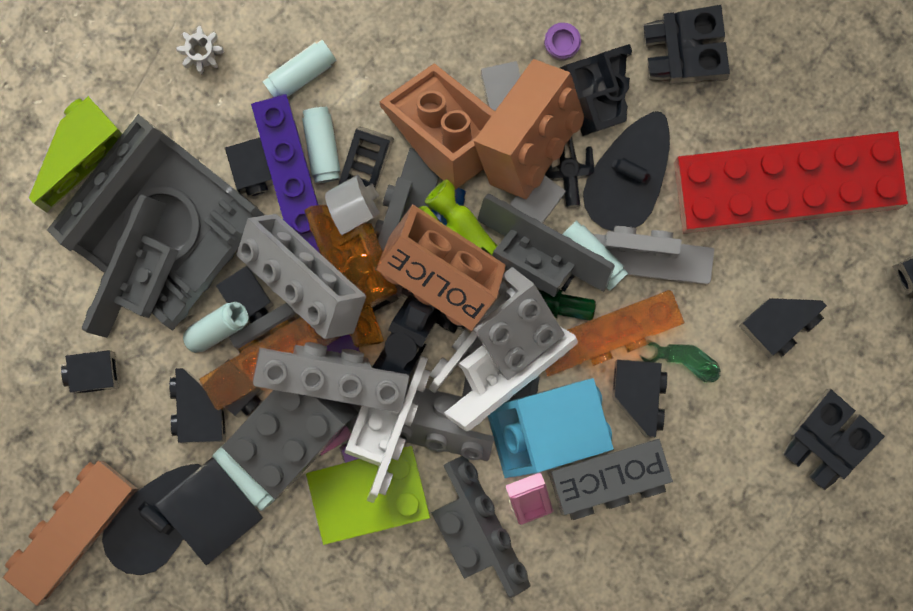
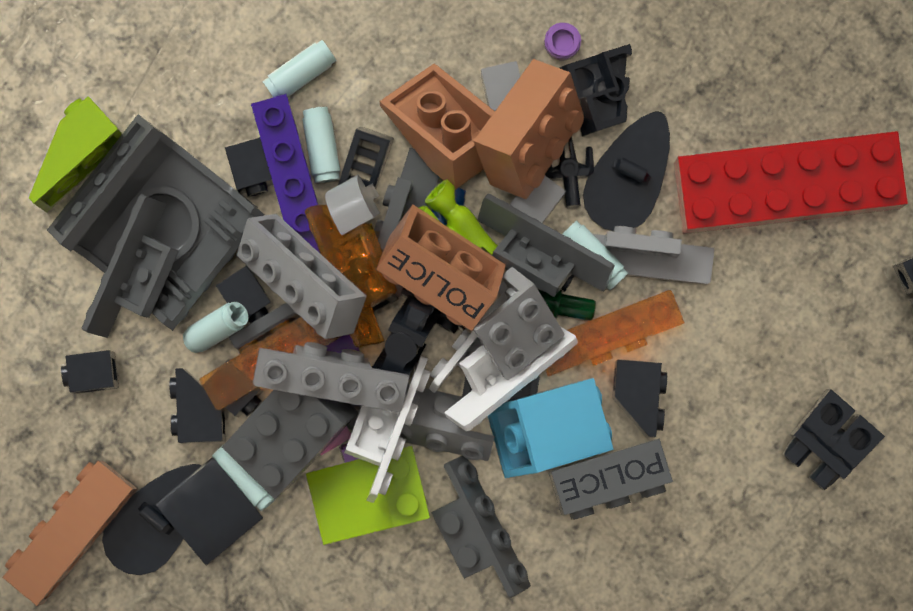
(202, 40): white gear -> none
(529, 498): bright pink tile -> none
(686, 46): black hips -> none
(691, 356): clear green arm -> none
(779, 320): black slope -> none

